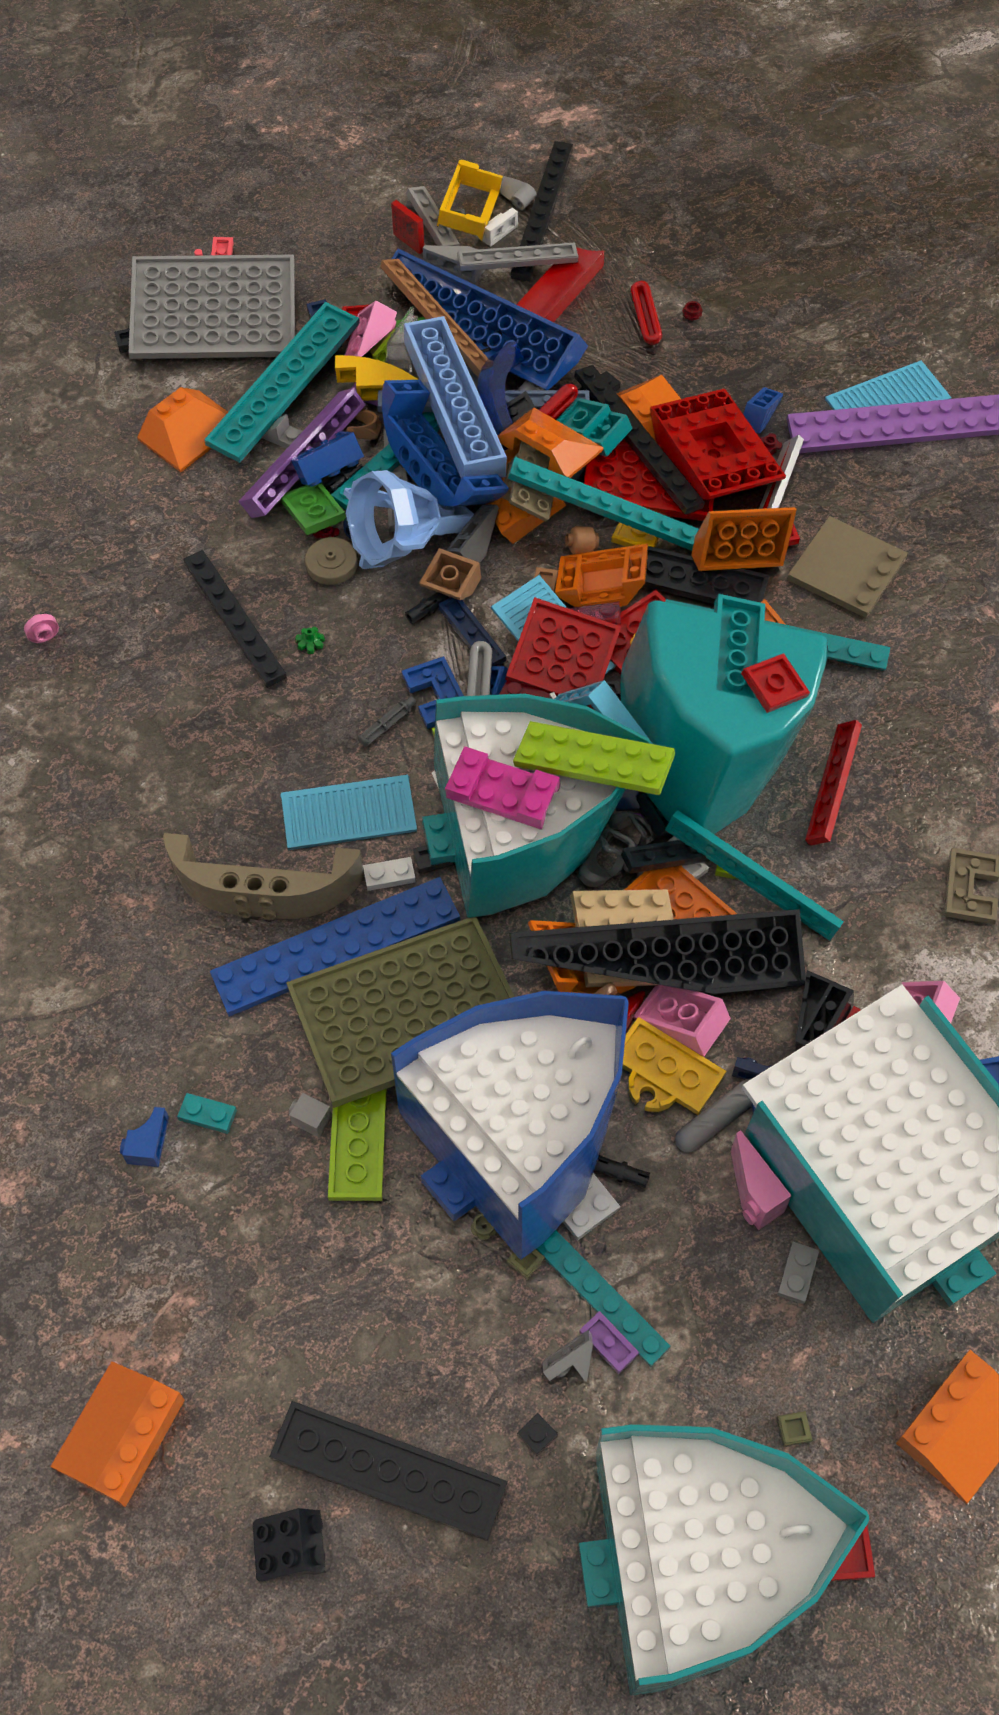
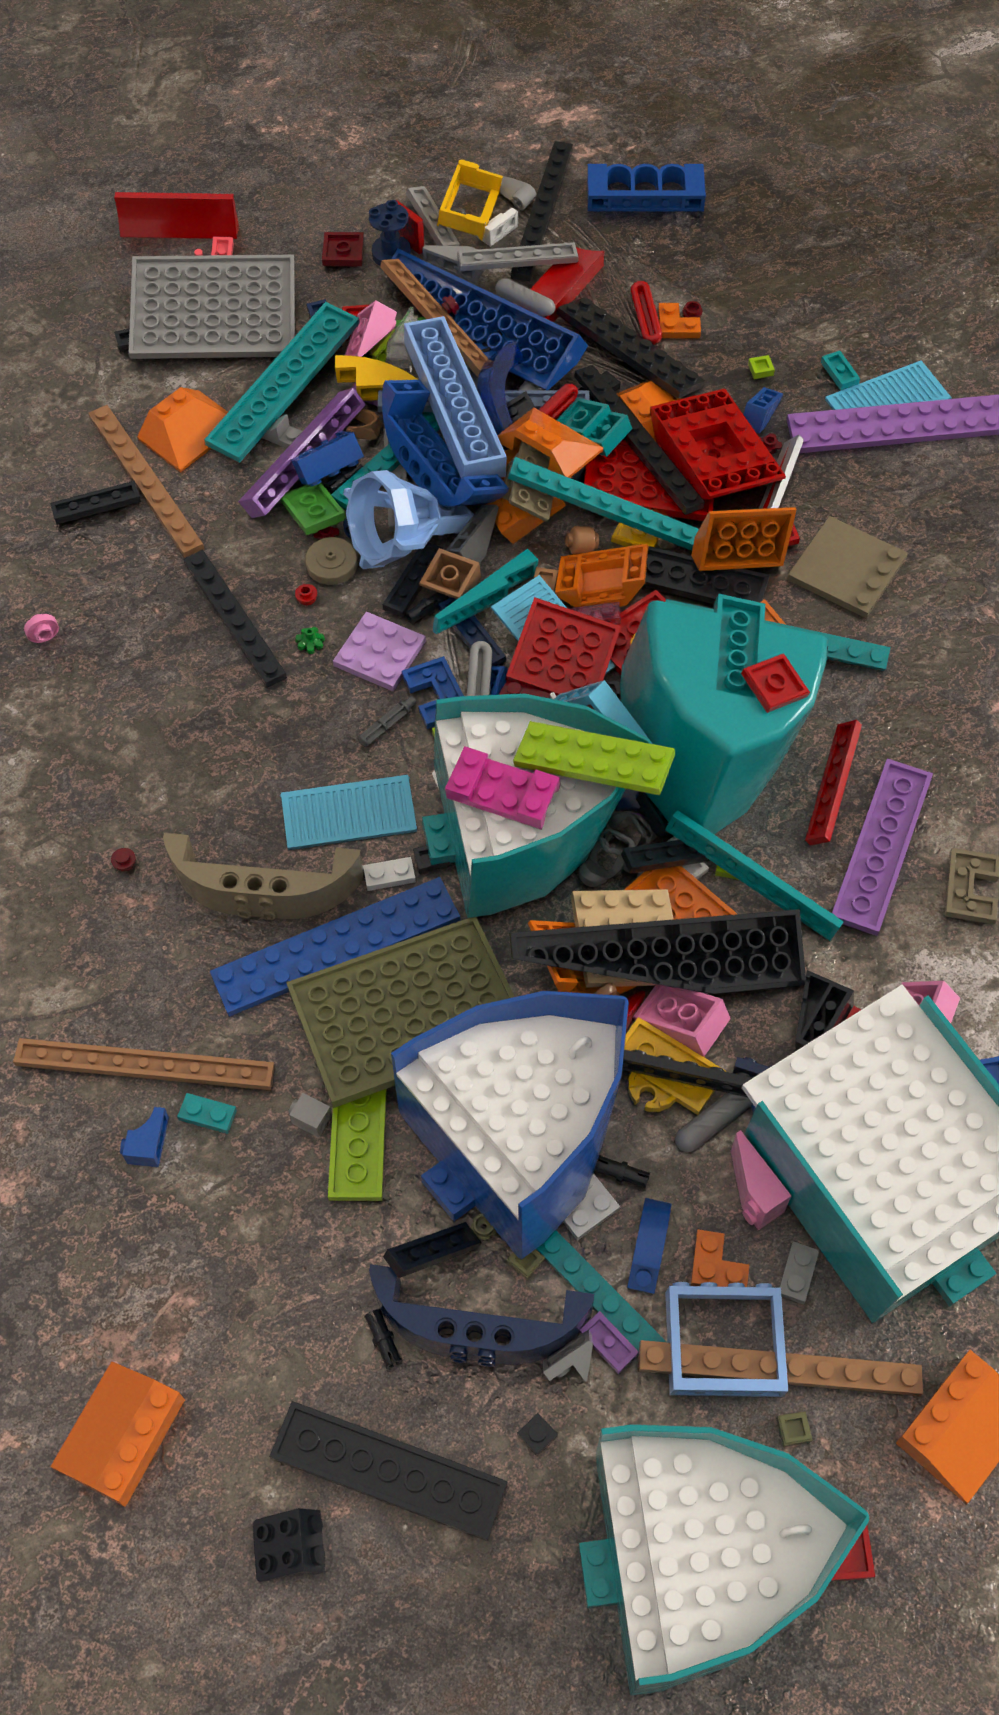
(95, 502): none -> black plate
(123, 859): none -> dark red plate
(144, 1064): none -> medium nougat plate
(146, 481): none -> medium nougat plate
(176, 215): none -> red arch
(306, 599): none -> red plate
(343, 249): none -> dark red plate
(379, 651): none -> lavender plate
(383, 1338): none -> black pin
(389, 219): none -> dark blue piece
(408, 584): none -> black plate
(431, 1249): none -> black plate
(450, 305): none -> dark red plate
(487, 592): none -> teal slope
(525, 297): none -> light grey piece
(527, 1338): none -> dark blue slope
(631, 347): none -> black plate
(649, 1245): none -> blue arch
(675, 326): none -> orange plate
(685, 1072): none -> black plate
(689, 177): none -> blue fence
(709, 1264): none -> orange plate
(725, 1387): none -> light blue window
(761, 367): none -> lime plate
(801, 1369): none -> medium nougat plate
(840, 370): none -> teal plate
(881, 847): none -> medium lavender plate

